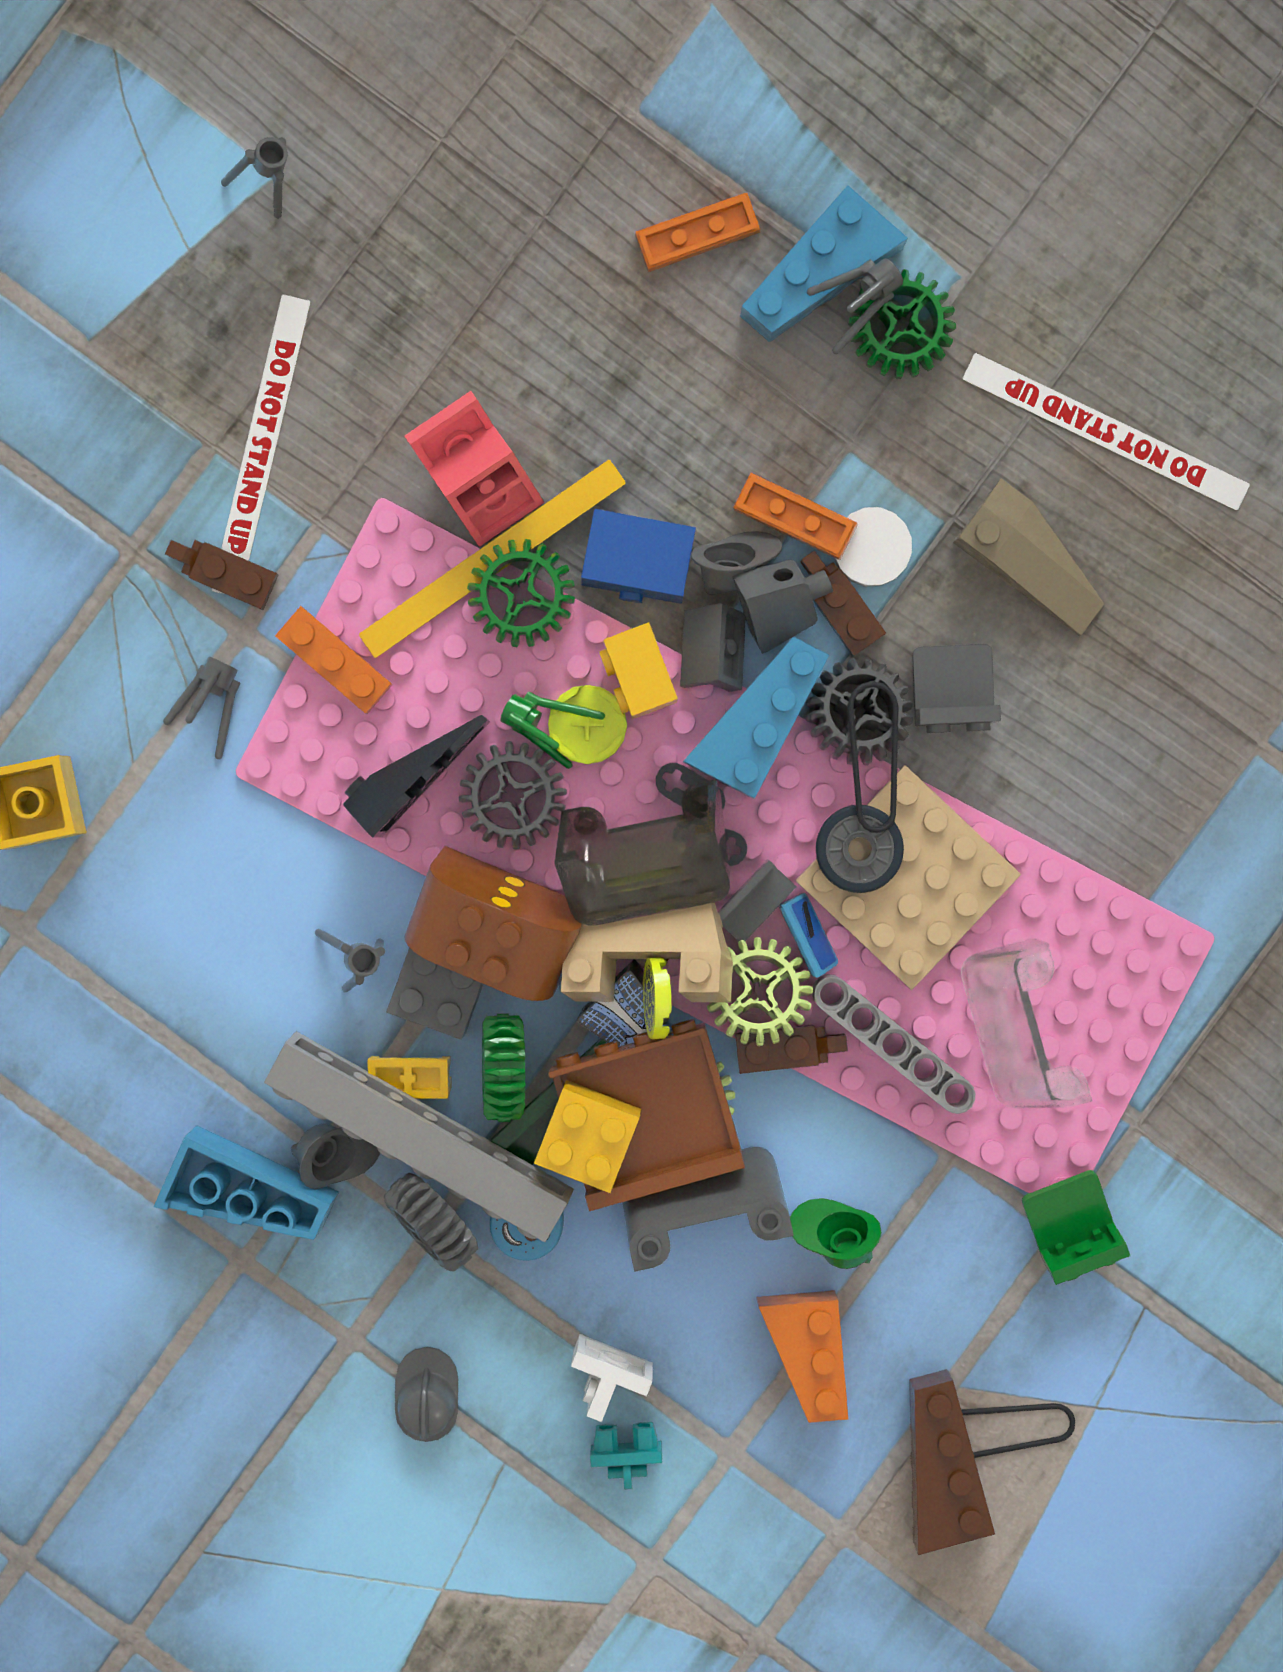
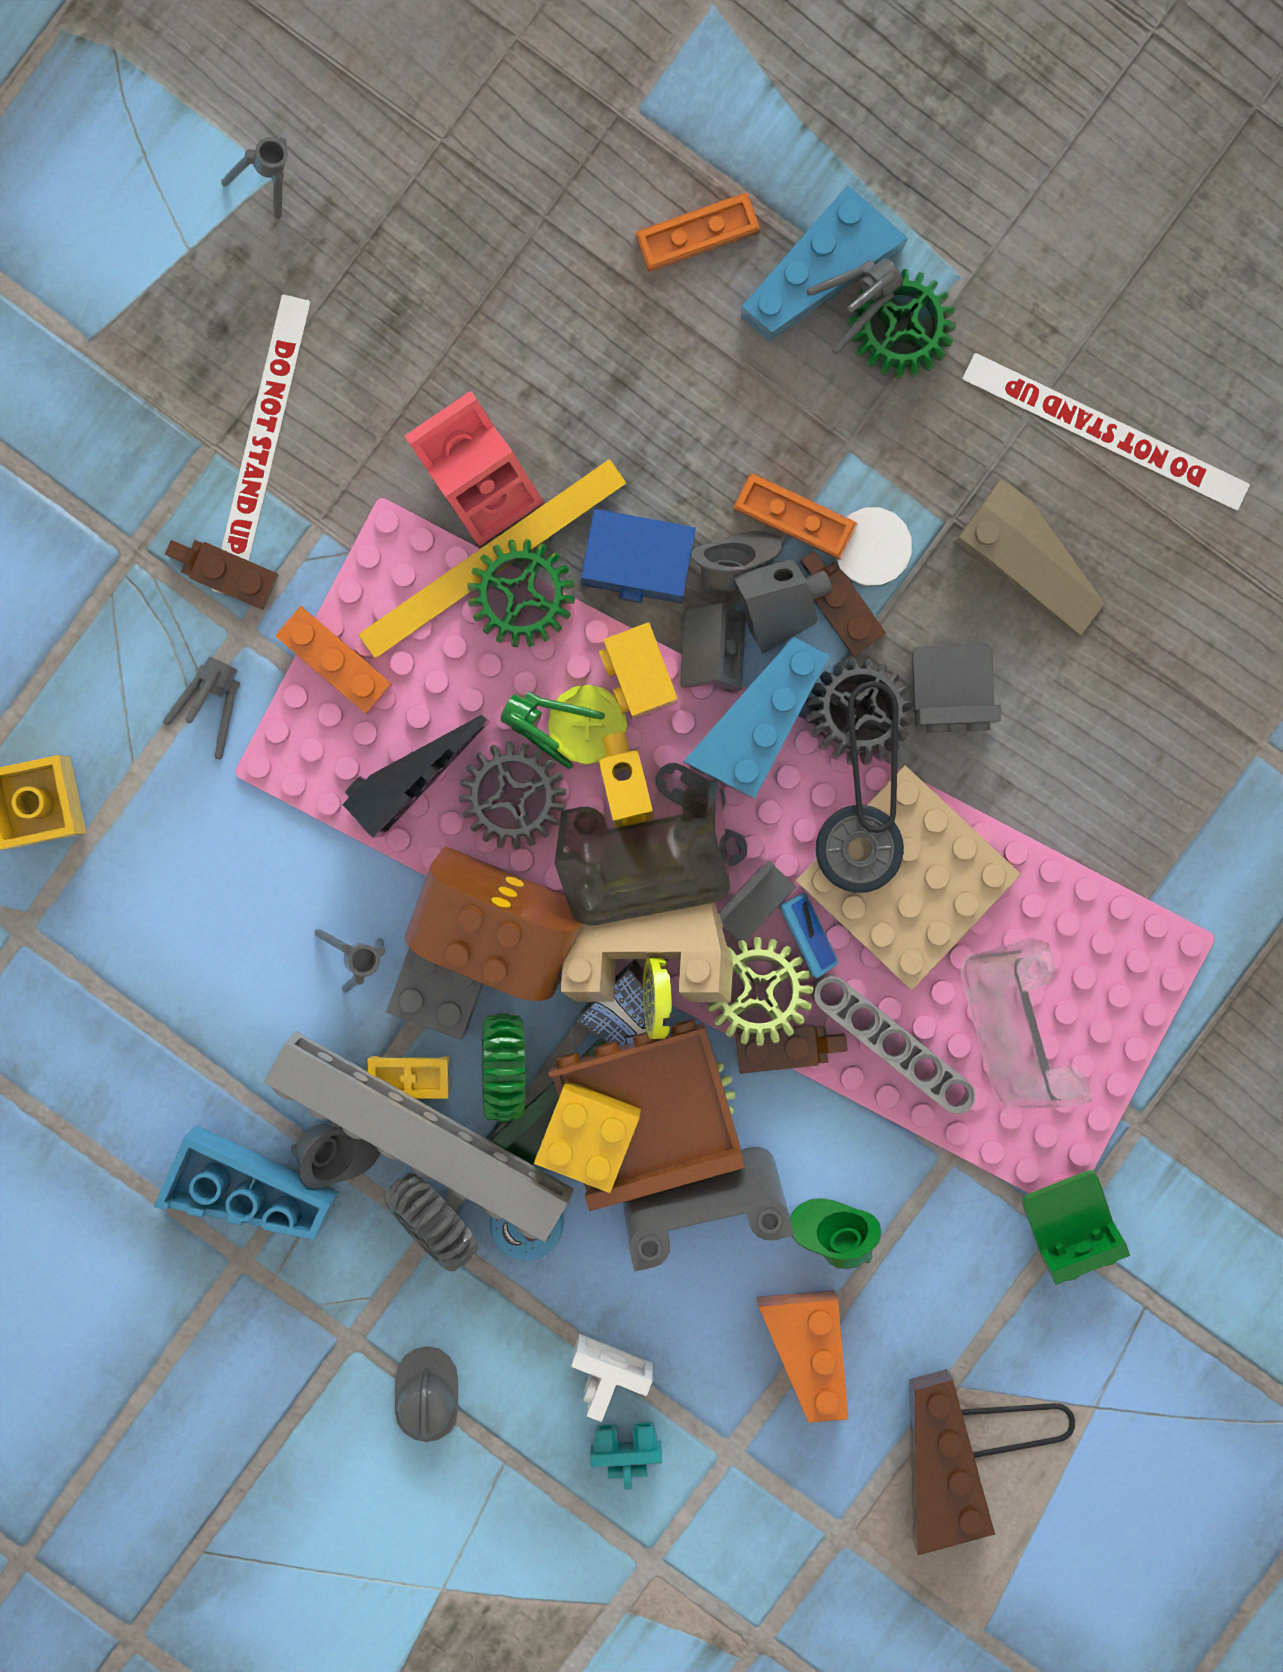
(628, 798): none -> yellow torso

